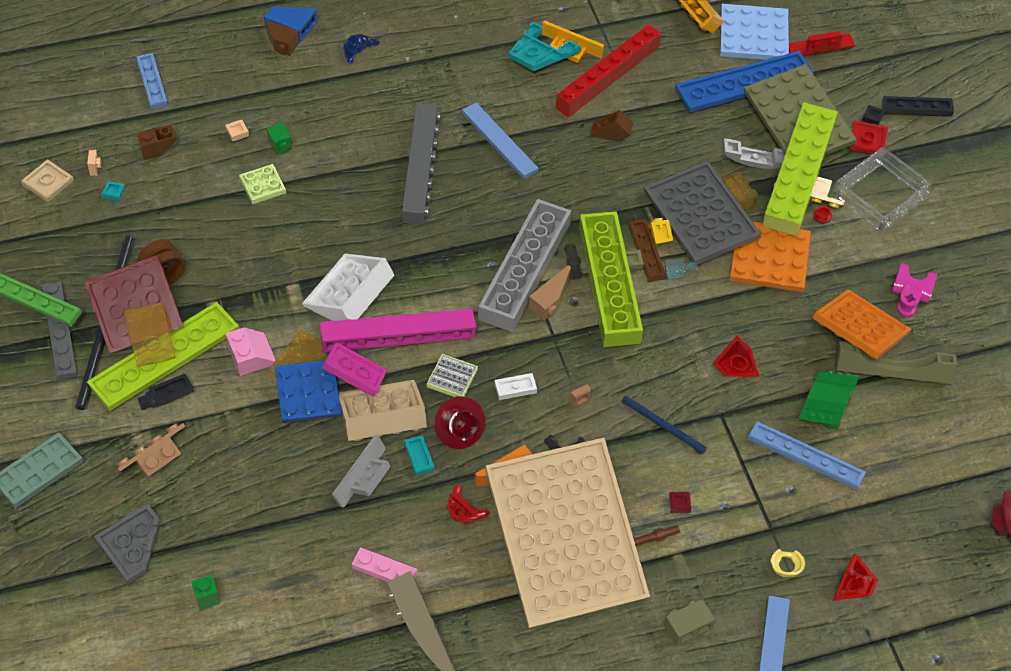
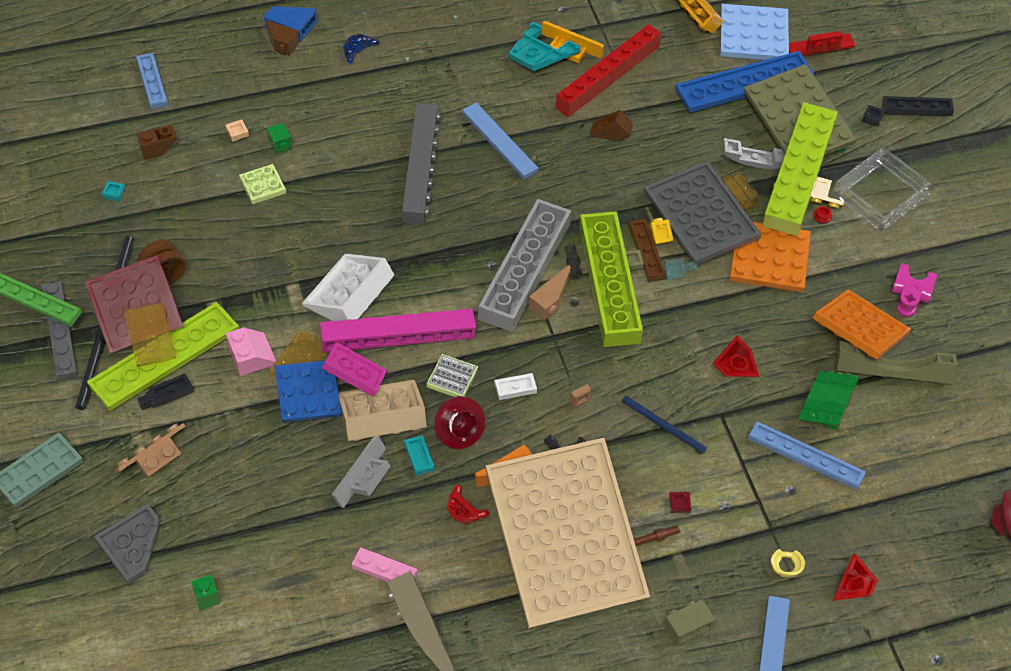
(47, 180): tan tile -> none
(94, 163): light nougat plate -> none
(869, 137): red plate -> none

